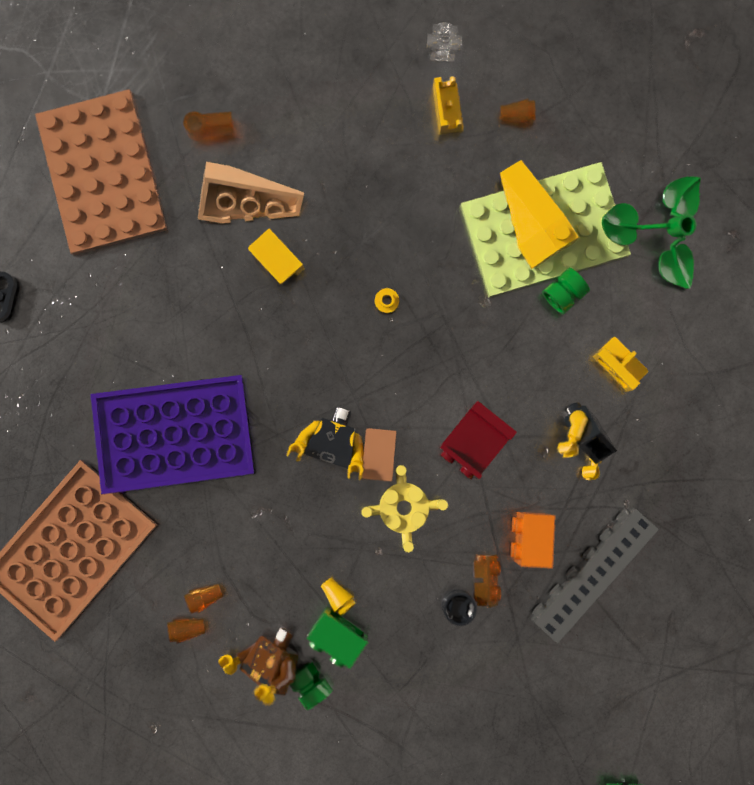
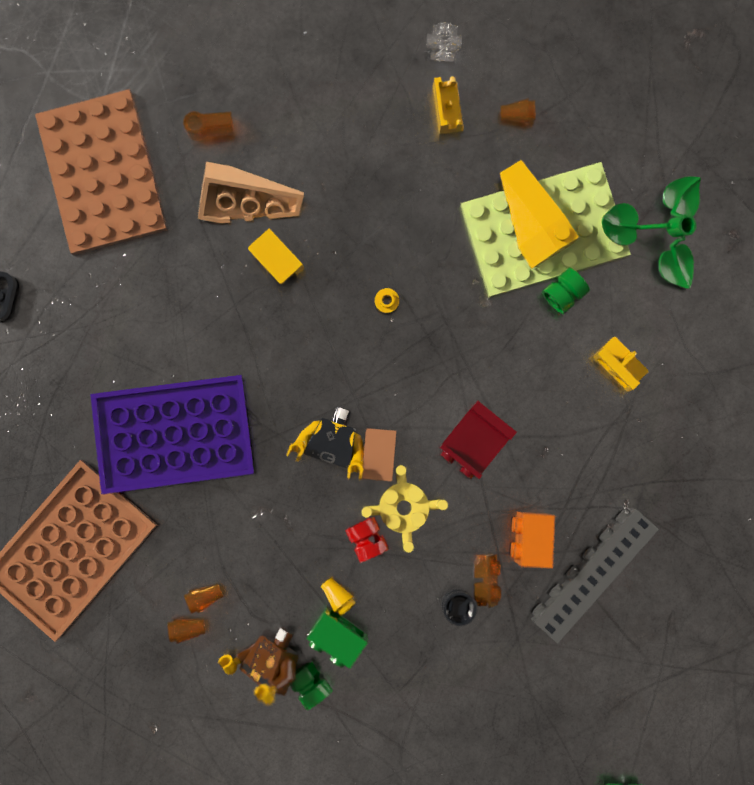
(367, 539): none -> red wheel
(590, 437): torso -> none

